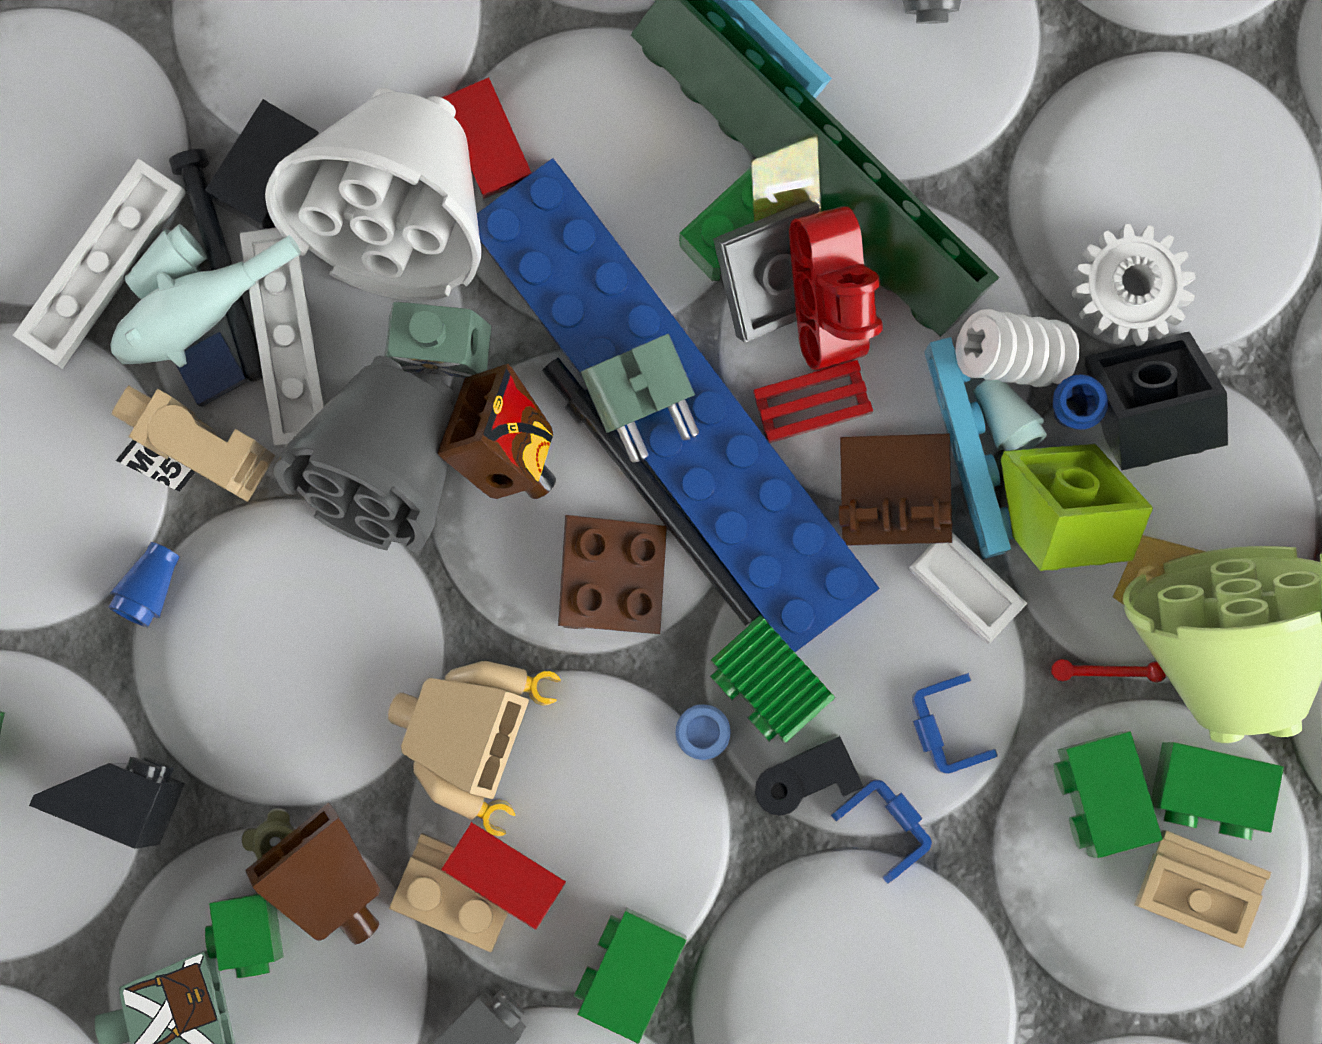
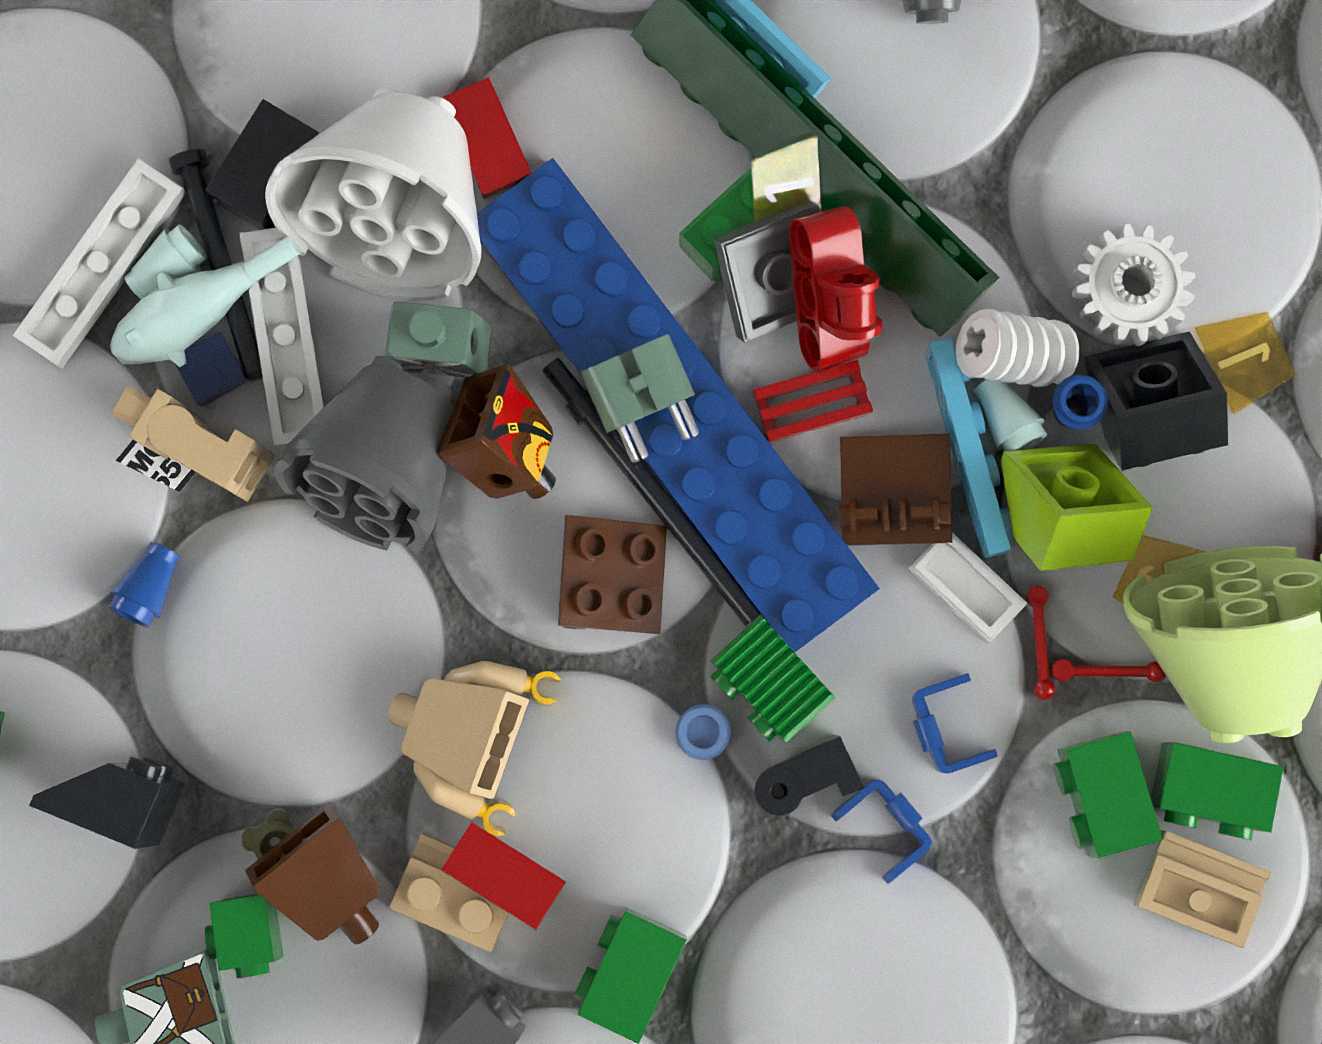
(1036, 598): none -> red hinge
(1246, 357): none -> clear yellow sticker

